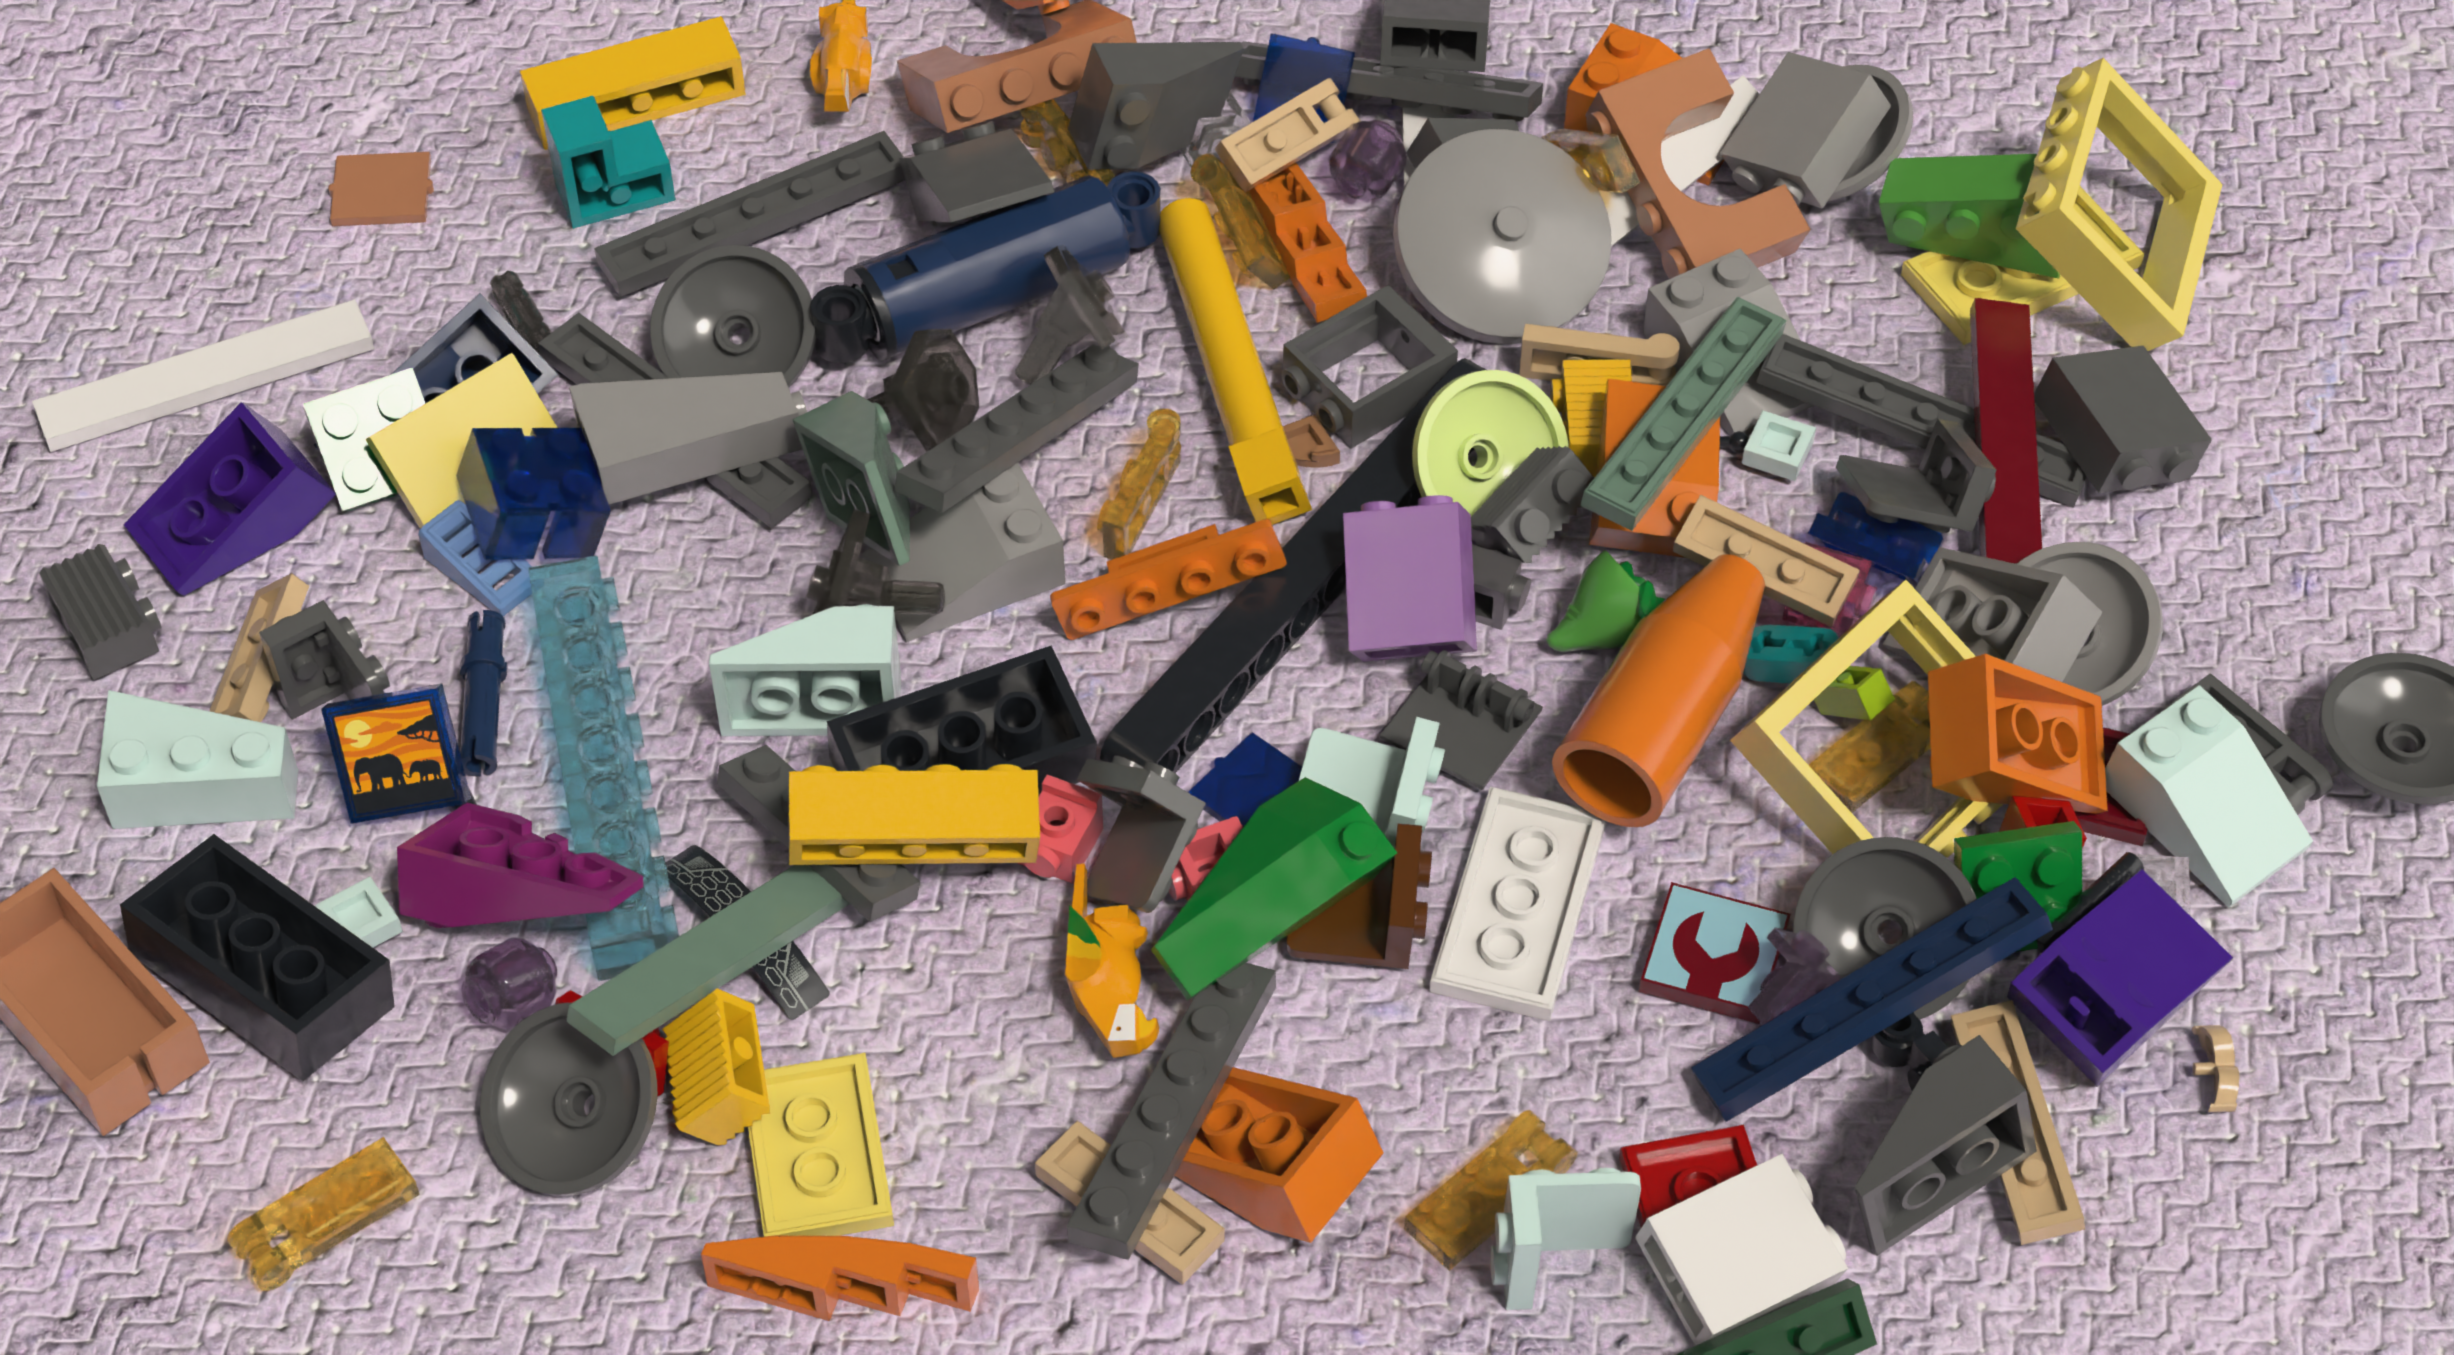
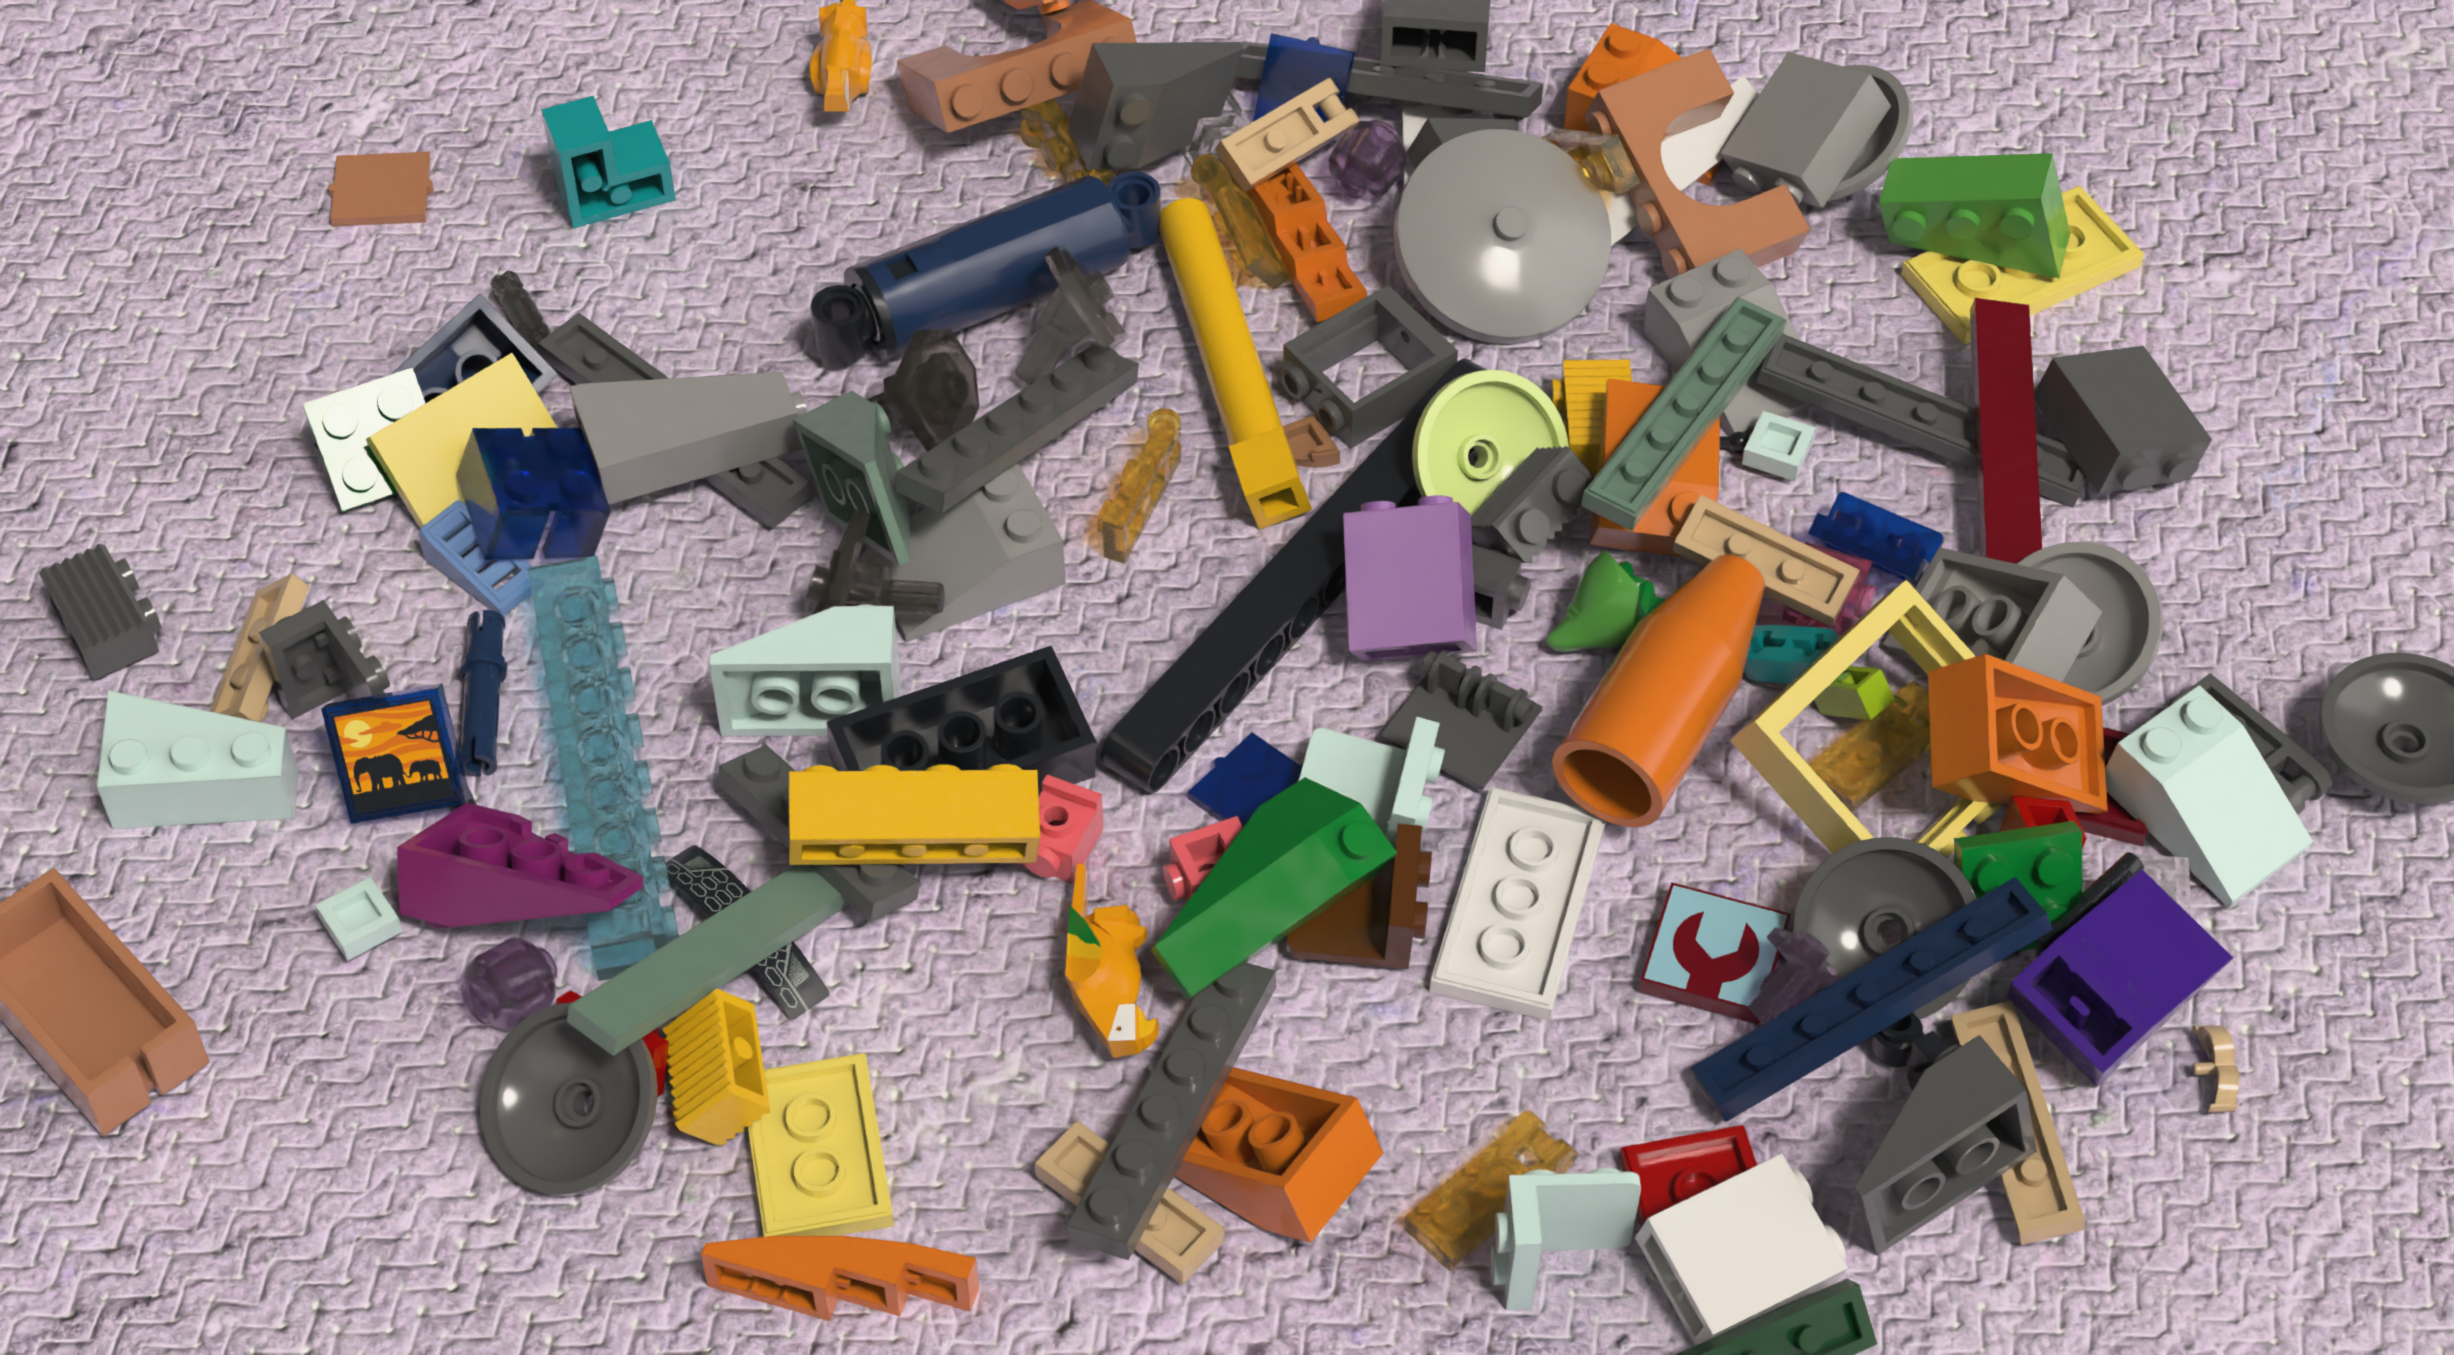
(202, 375): white tile -> none
(229, 502): dark purple slope -> none
(258, 956): black brick -> none
(322, 1213): clear yellow plate -> none
(642, 76): yellow brick -> none
(726, 292): dark grey dish -> none
(752, 212): dark grey plate -> none
(971, 174): dark grey slope -> none
(1147, 835): dark grey bracket -> none
(1167, 576): orange bracket -> none
(1546, 347): tan plate -> none
(1939, 494): dark grey bracket -> none
(2139, 309): light yellow window -> none

